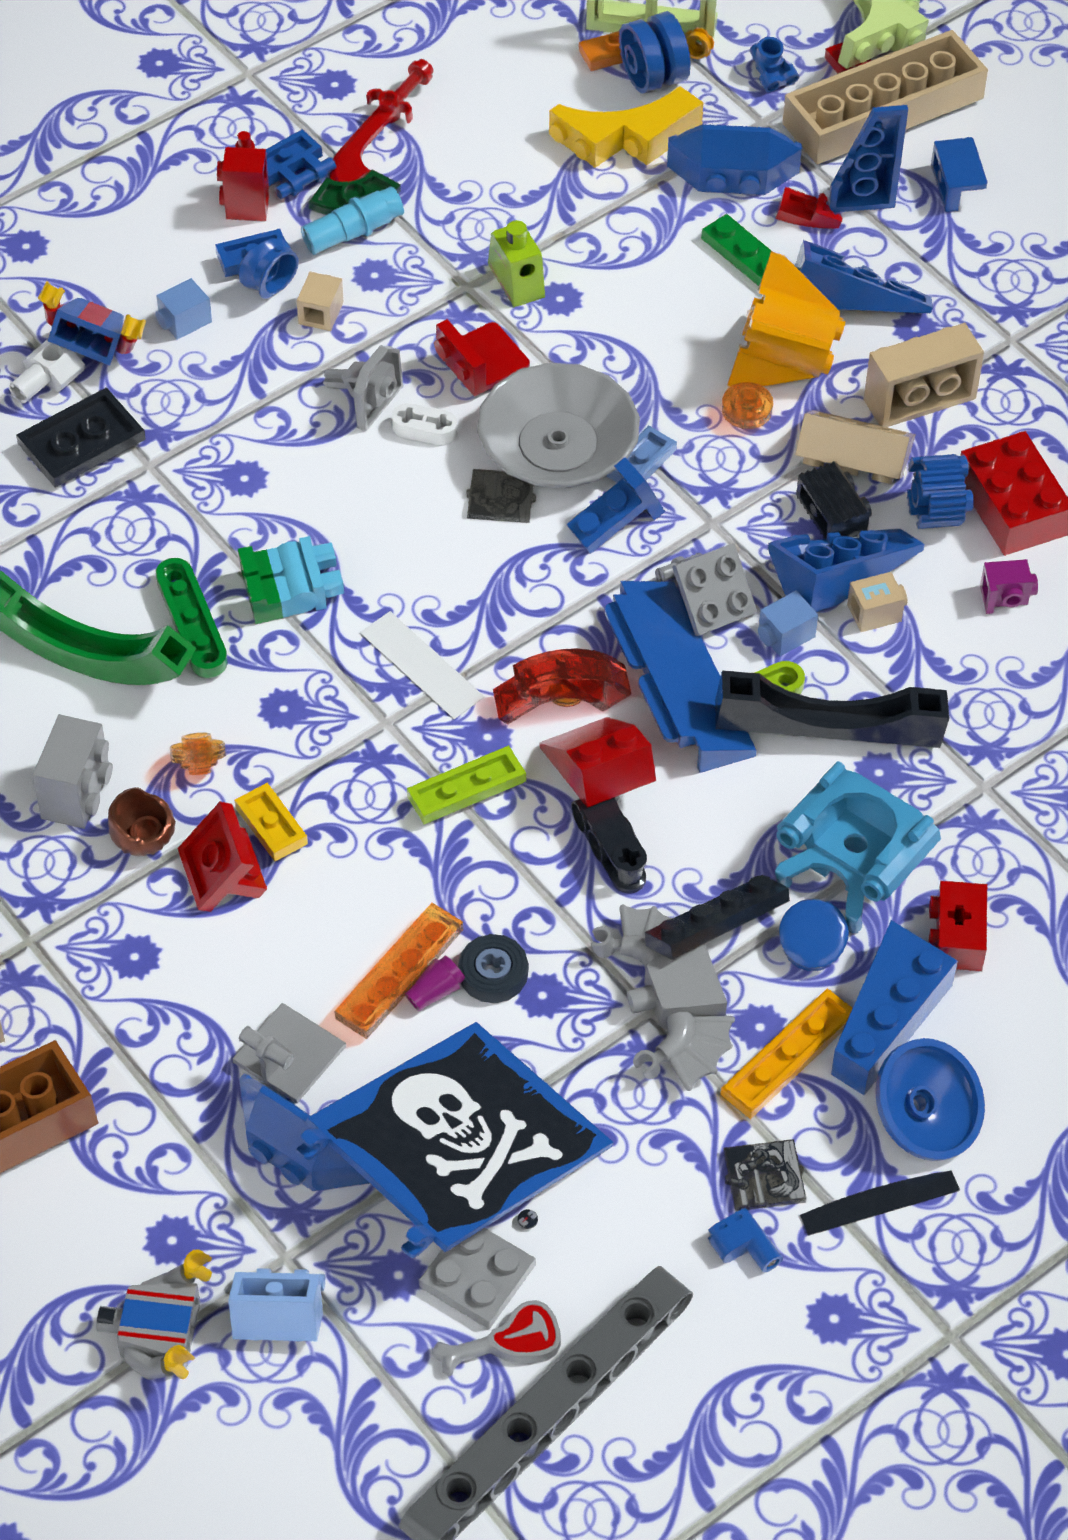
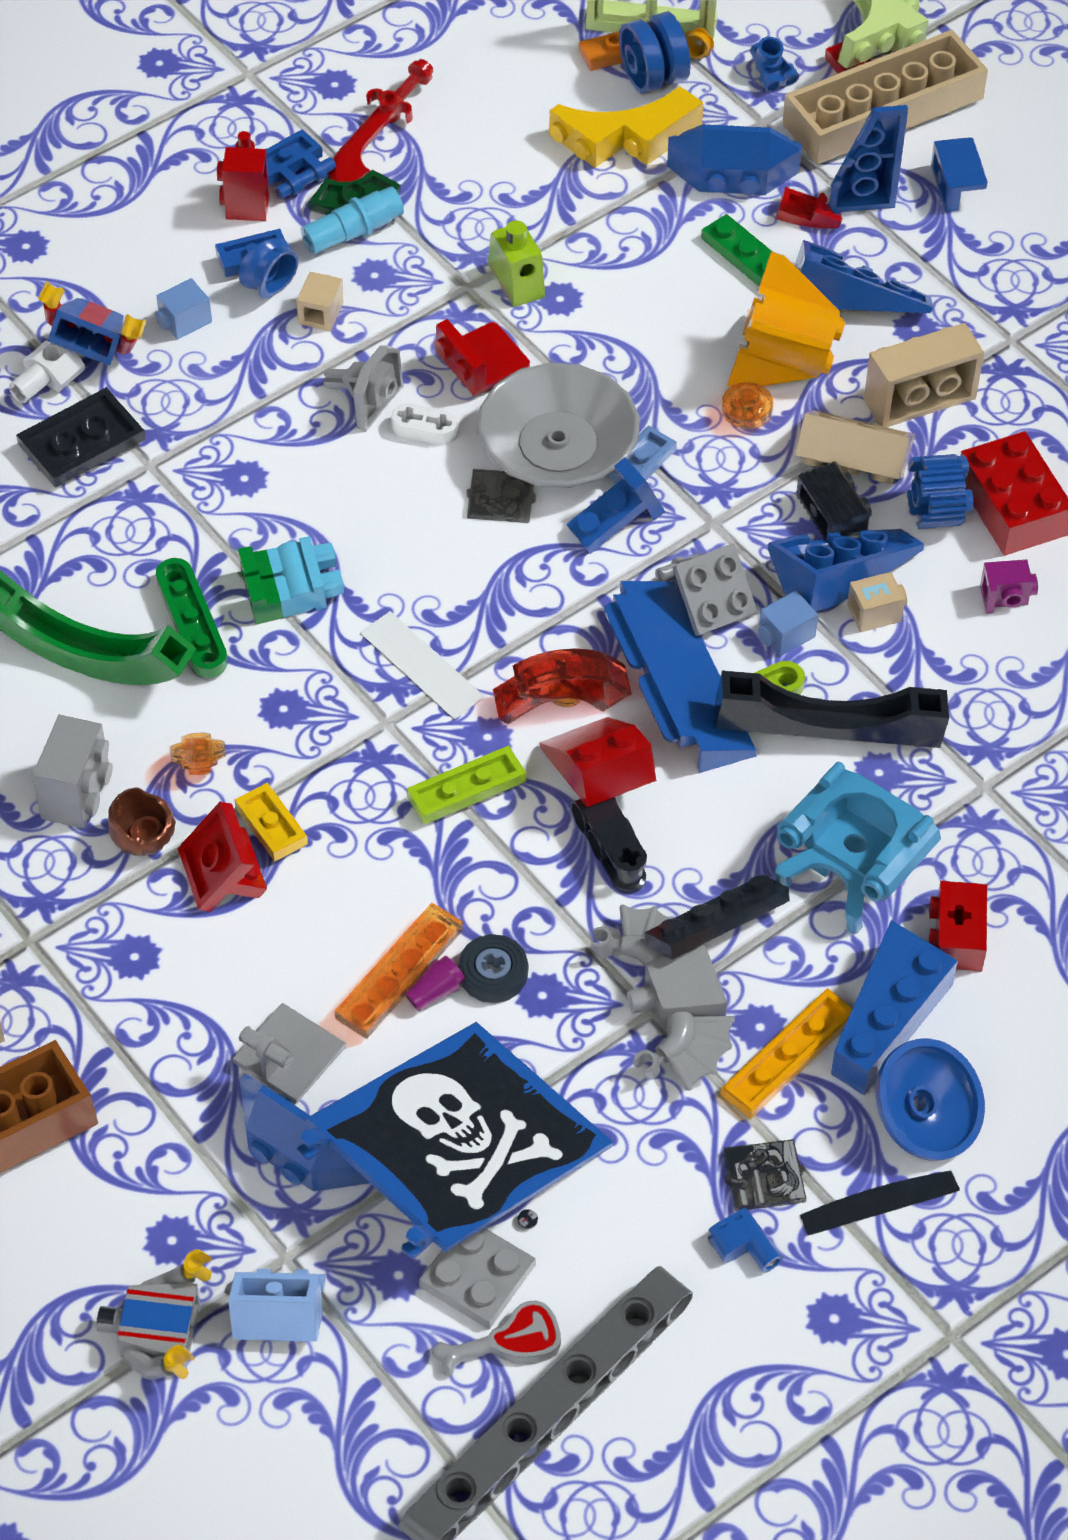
(813, 934): blue piece -> none

